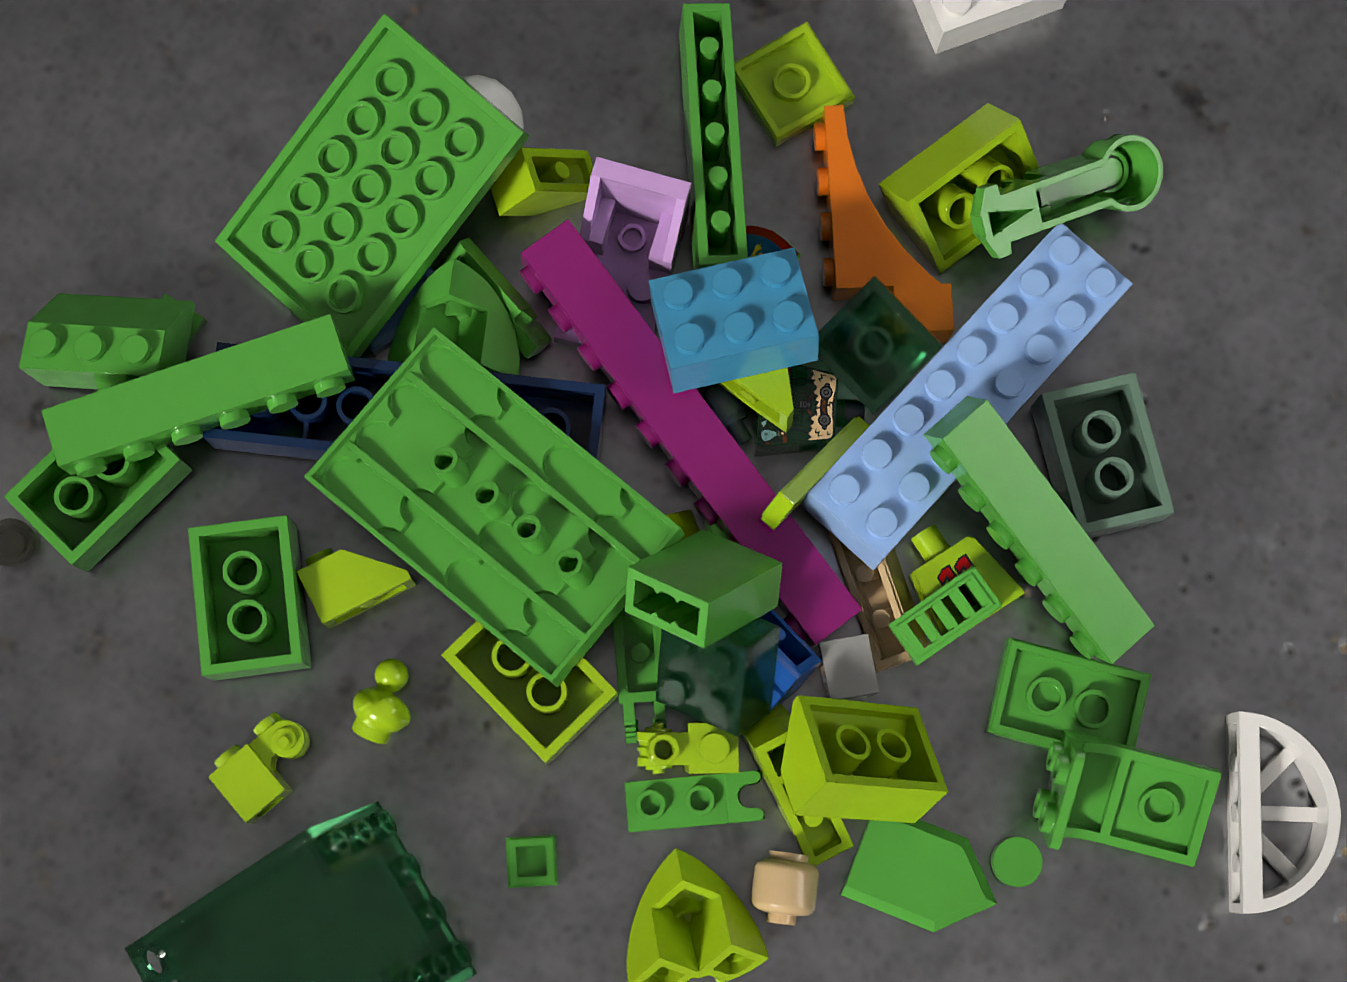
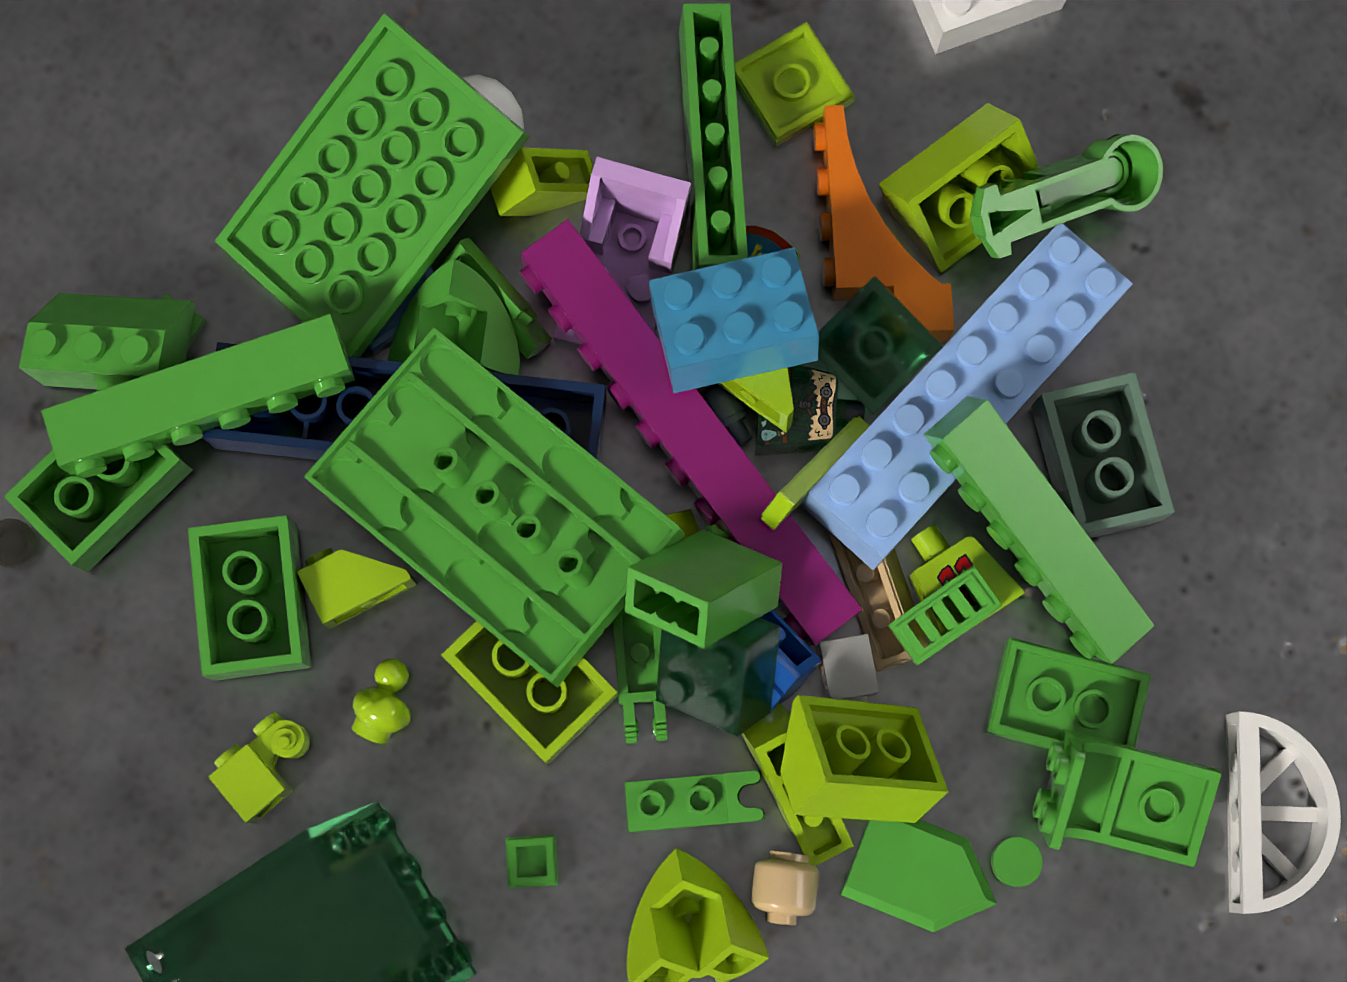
(698, 748): lime brick -> none

